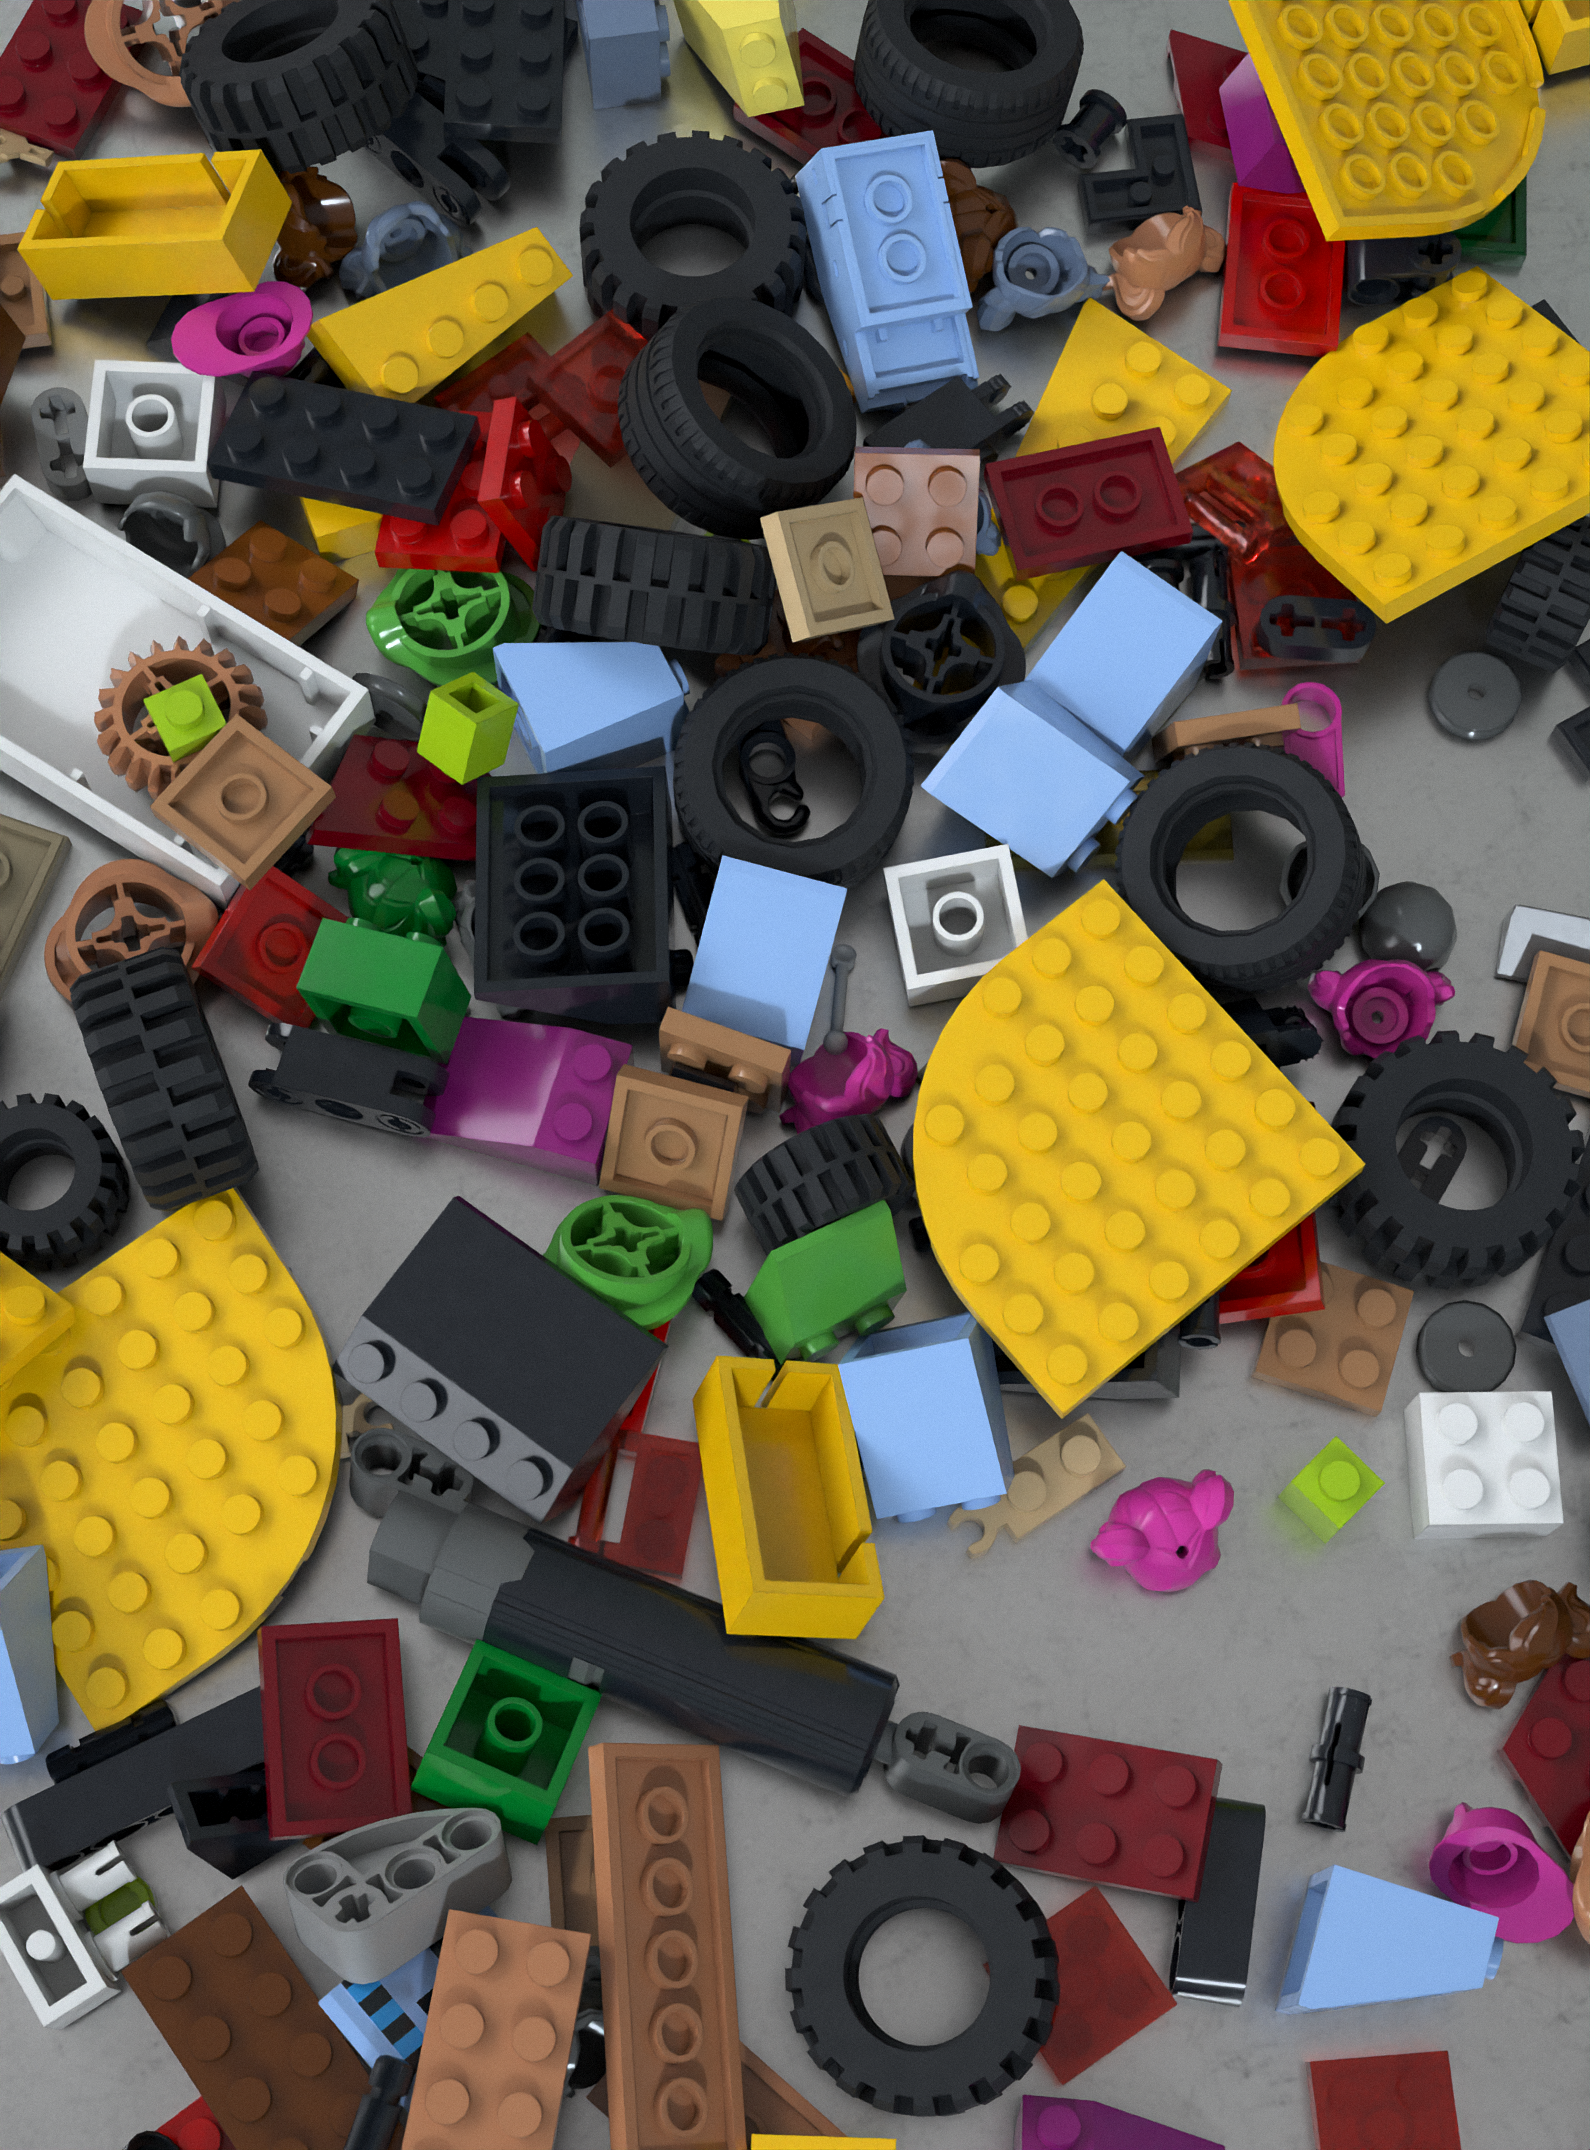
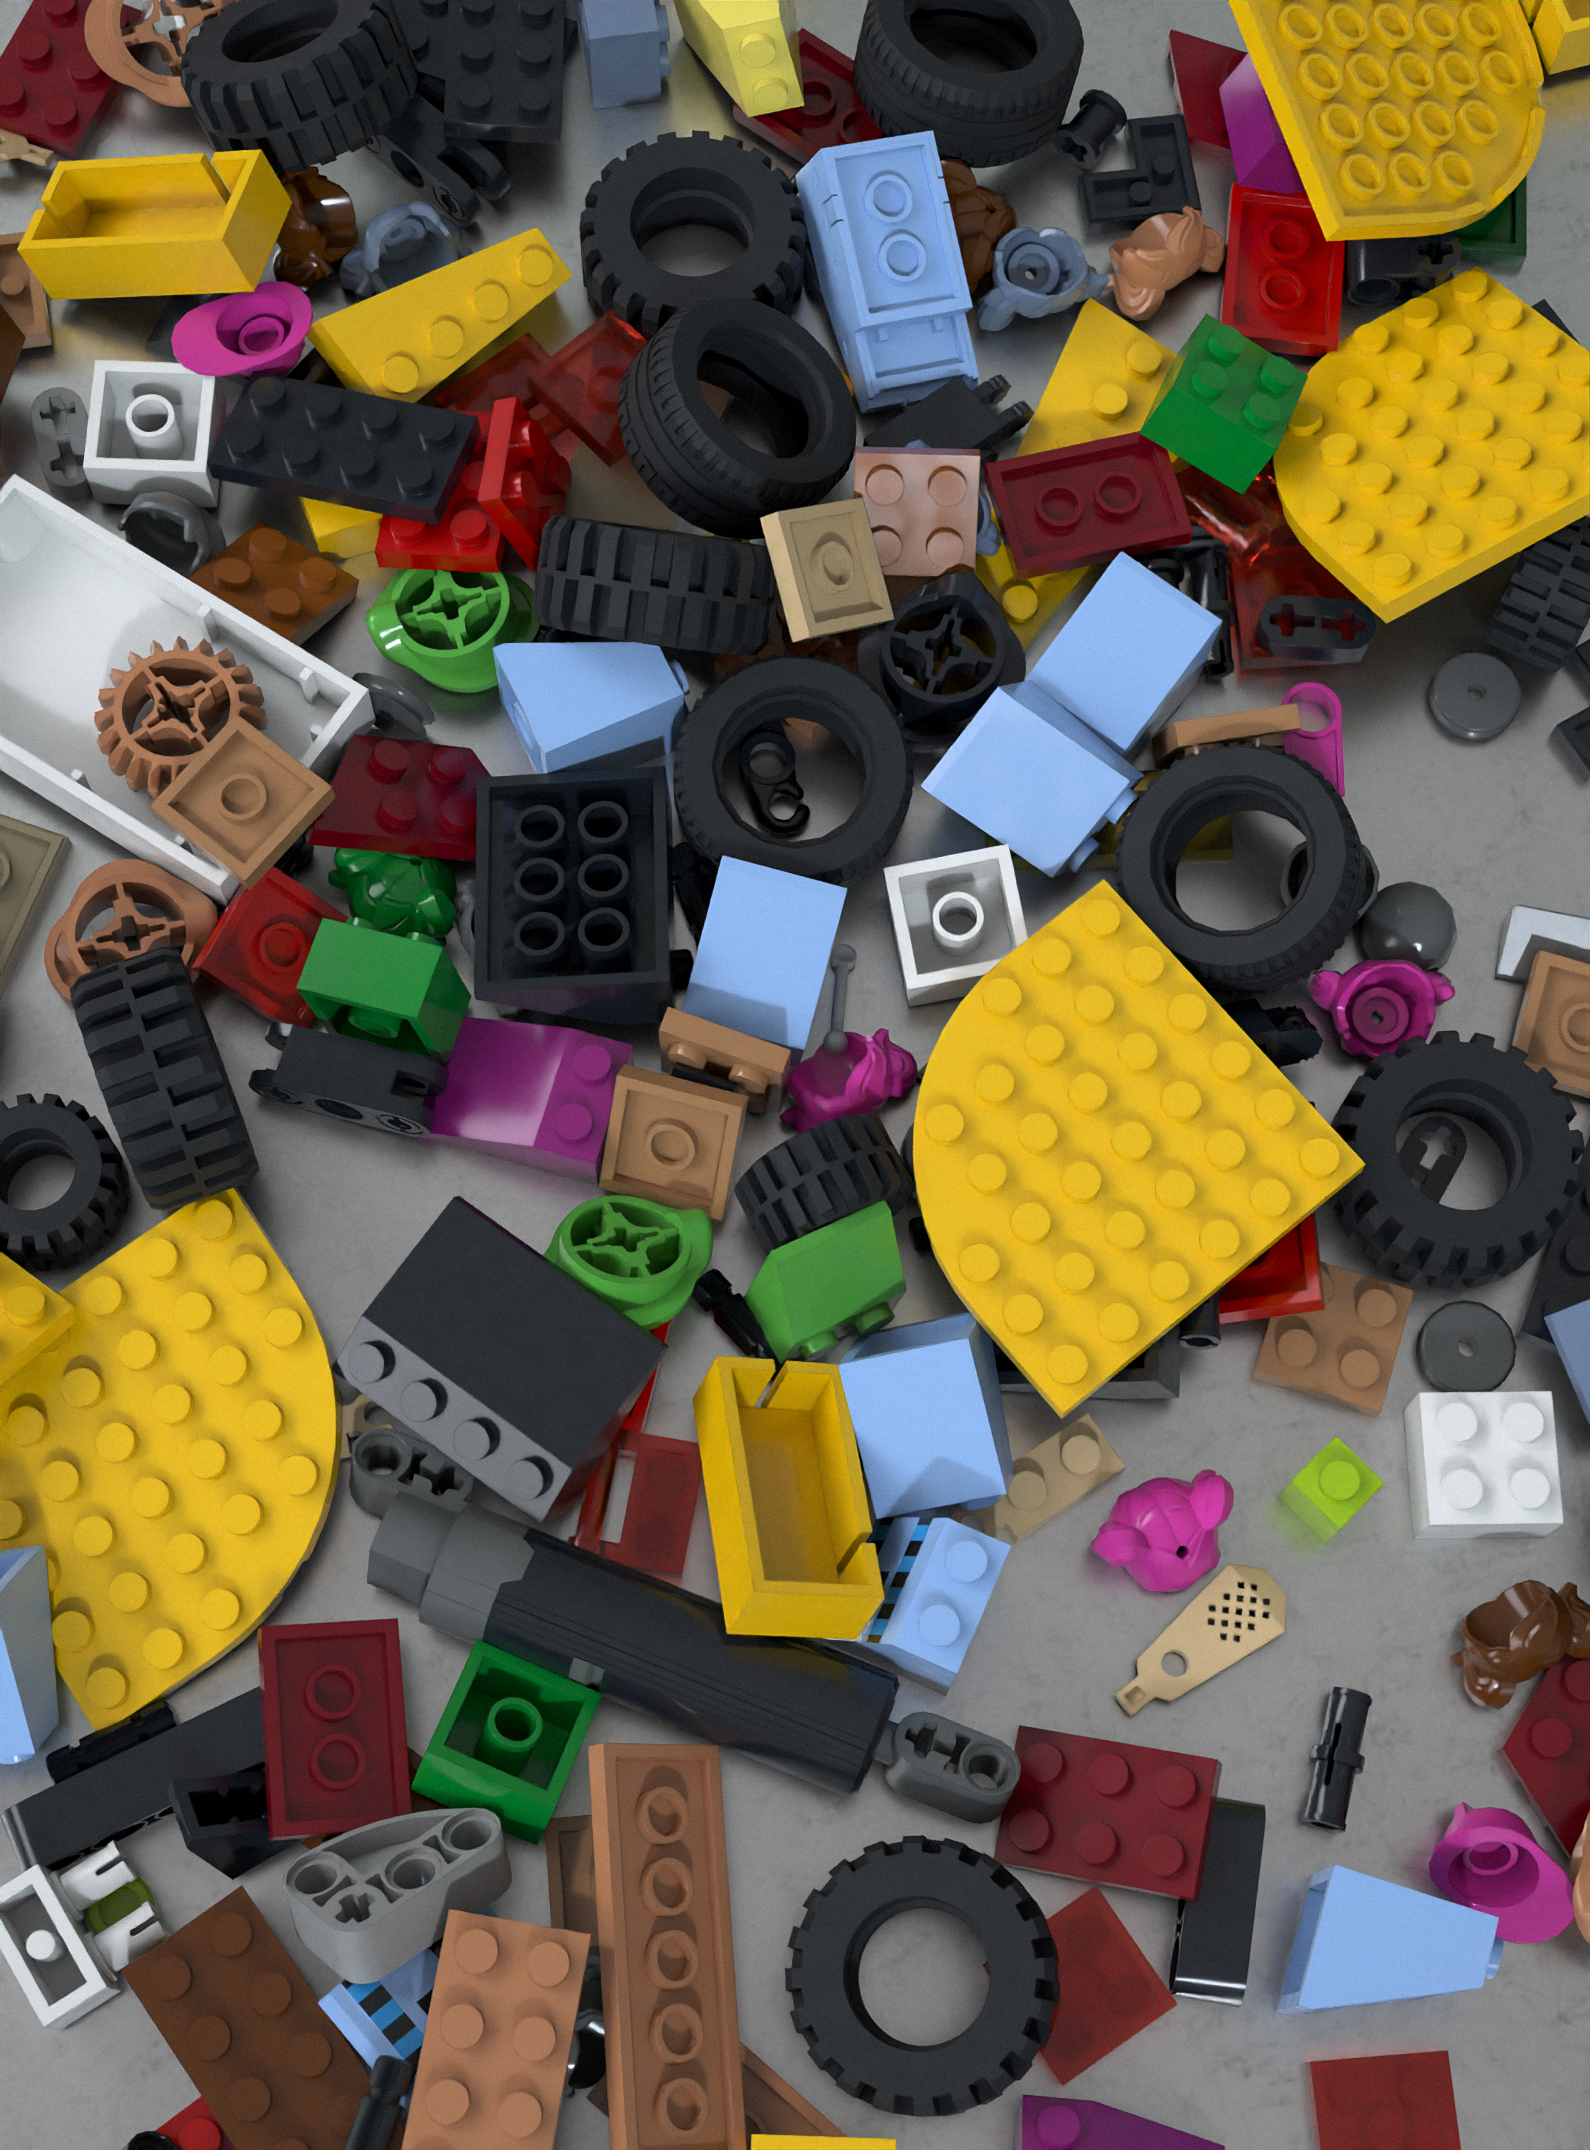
(185, 716): lime plate -> none
(467, 727): lime brick -> none
(934, 1595): none -> light blue slope
(1201, 1642): none -> tan piece
(1224, 404): none -> green brick

